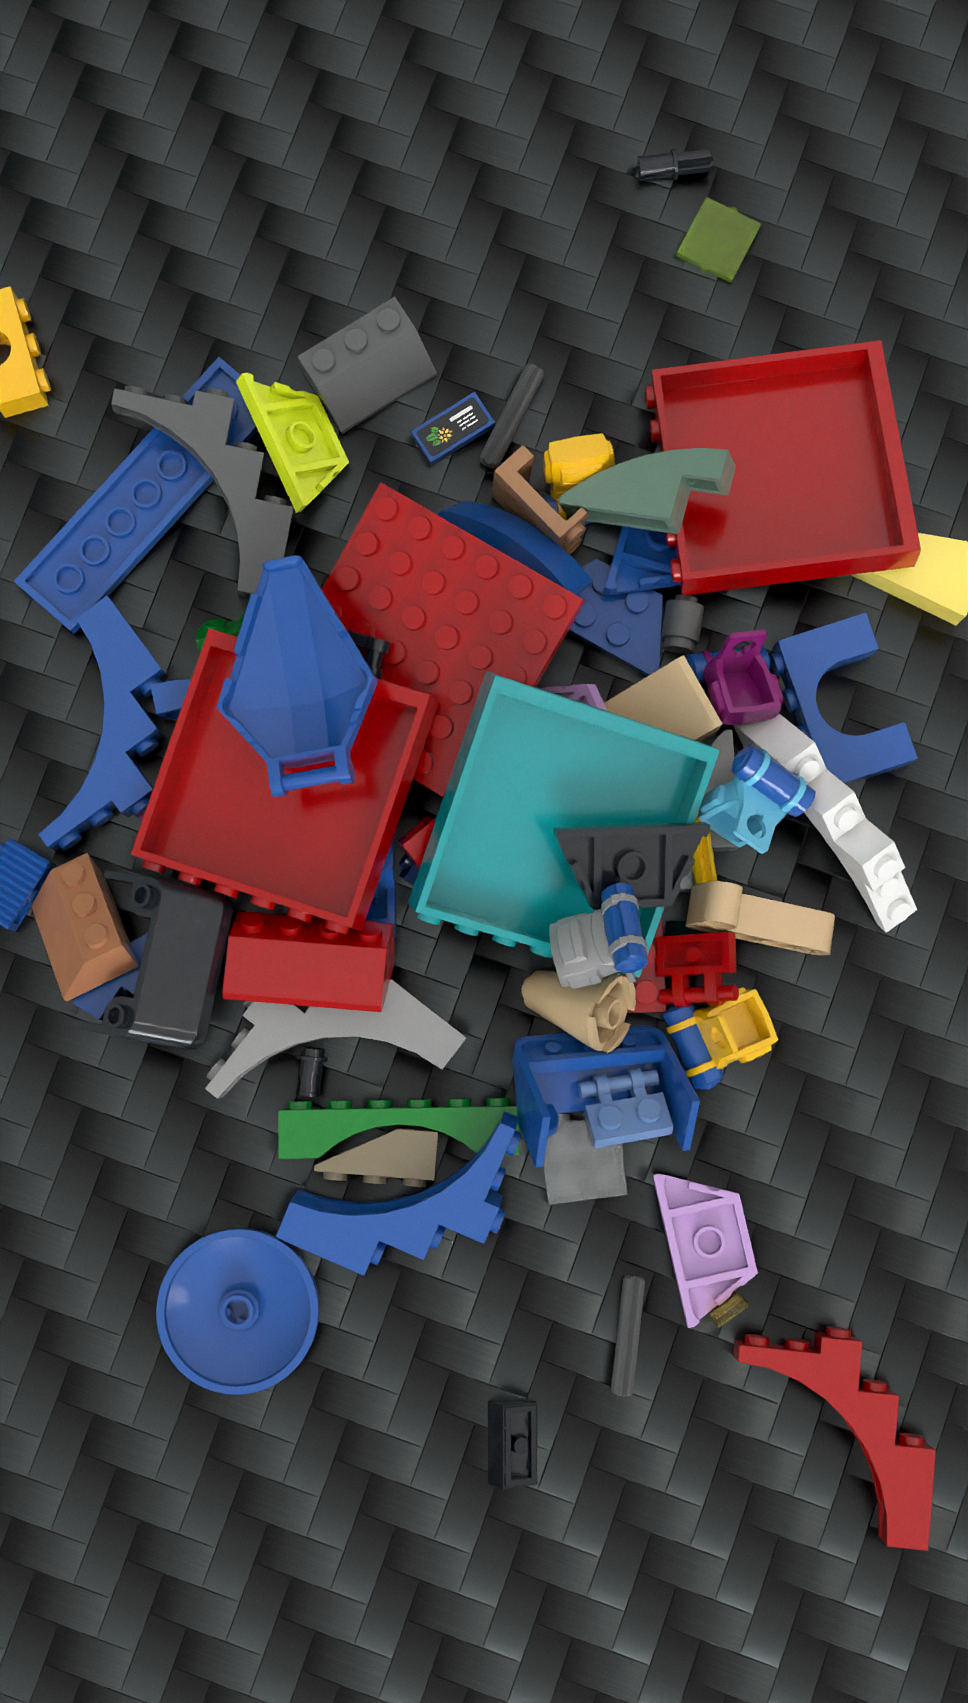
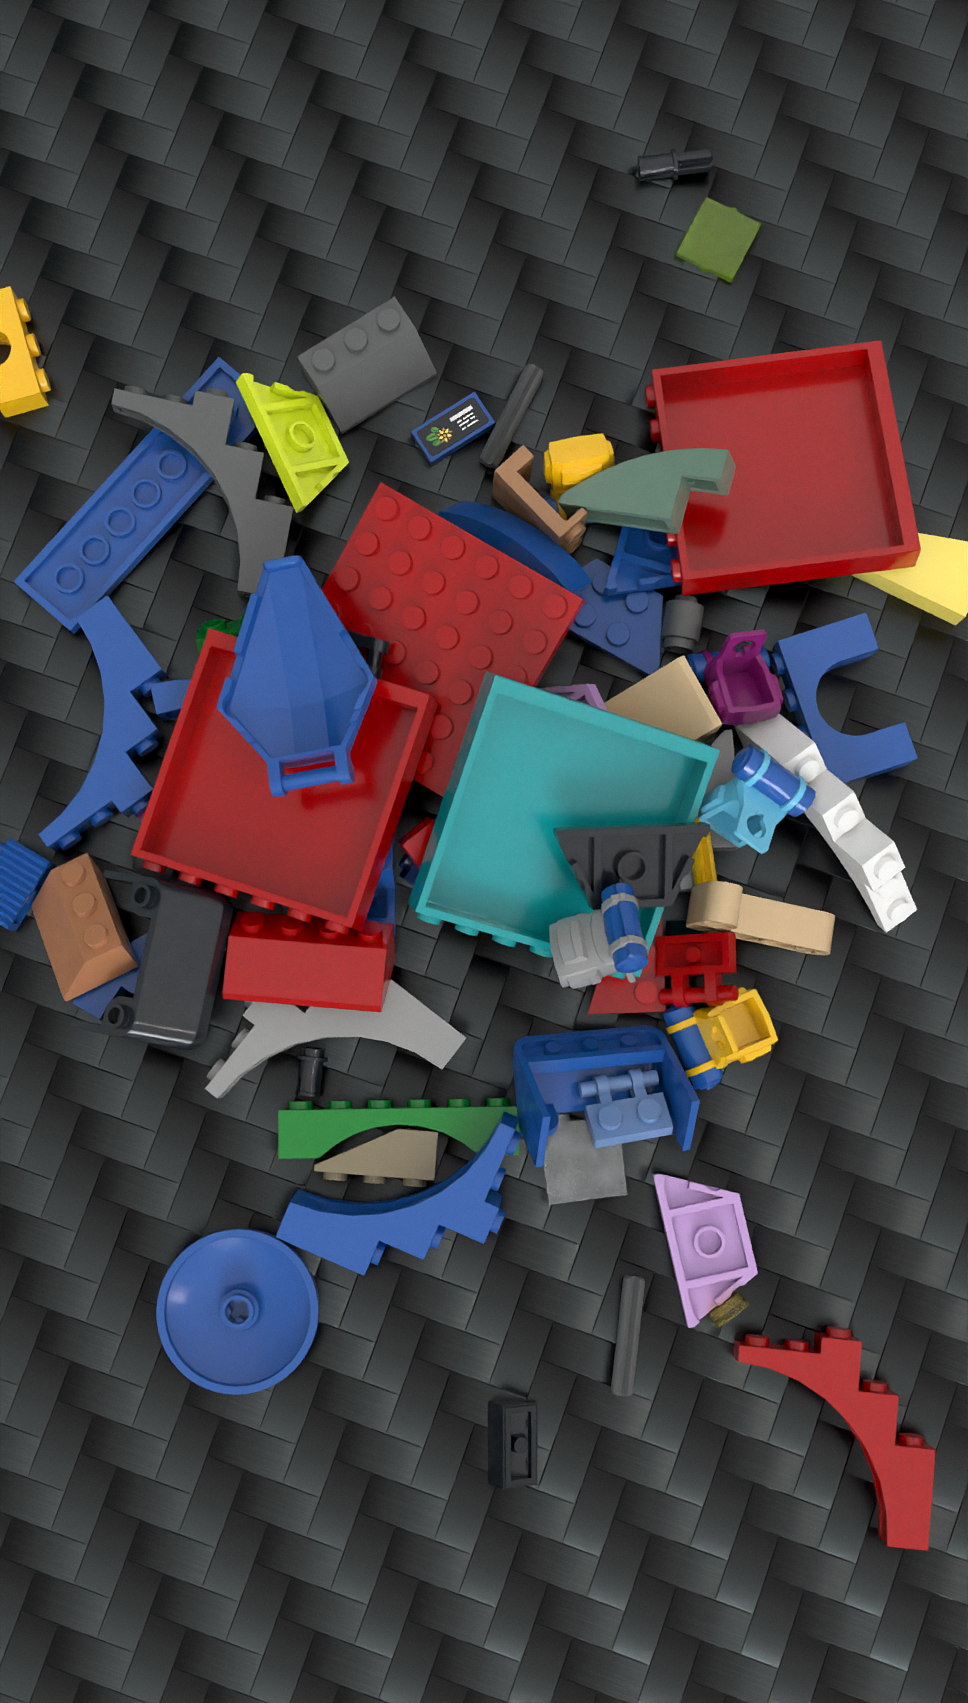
(588, 1013): tan cone -> none

